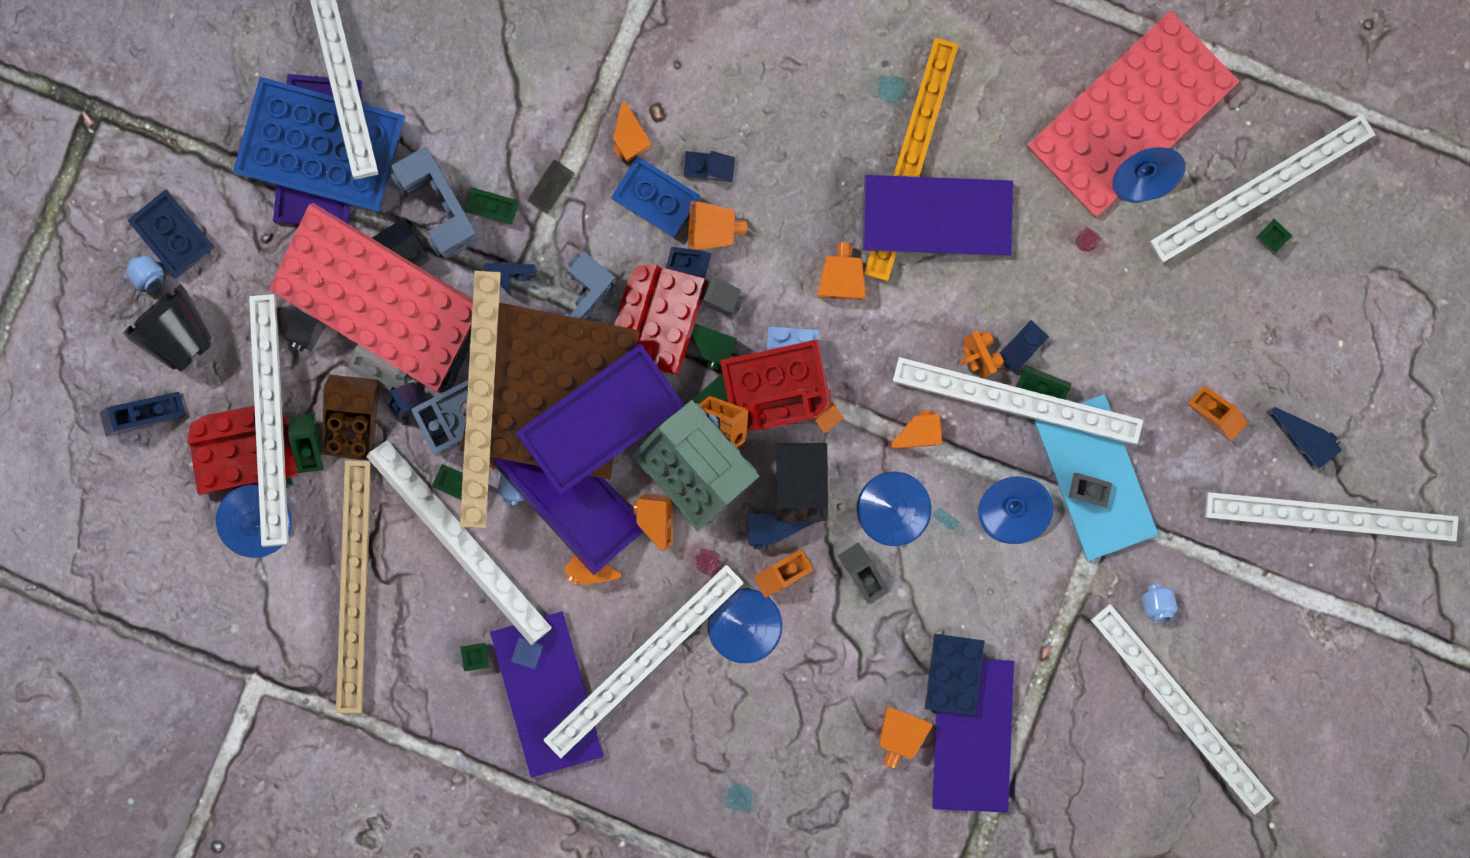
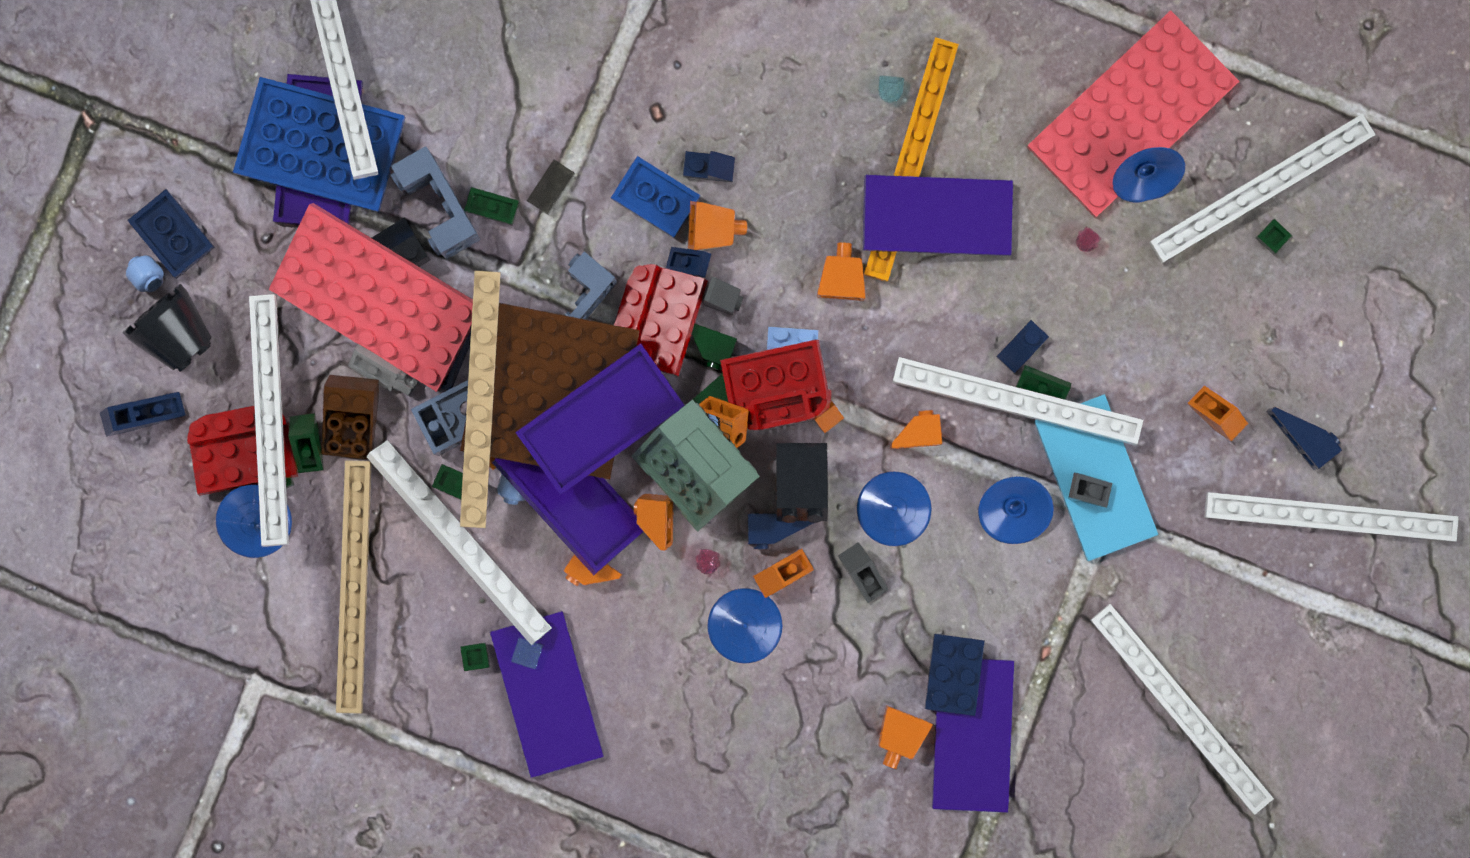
(304, 331): black slope -> none
(403, 400): dark blue slope -> none
(521, 272): dark blue slope -> none
(629, 136): orange slope -> none
(643, 661): white plate -> none
(739, 797): clear light blue tile -> none
(946, 519): clear light blue tile -> none
(978, 355): orange hips -> none
(1159, 603): light blue head -> none

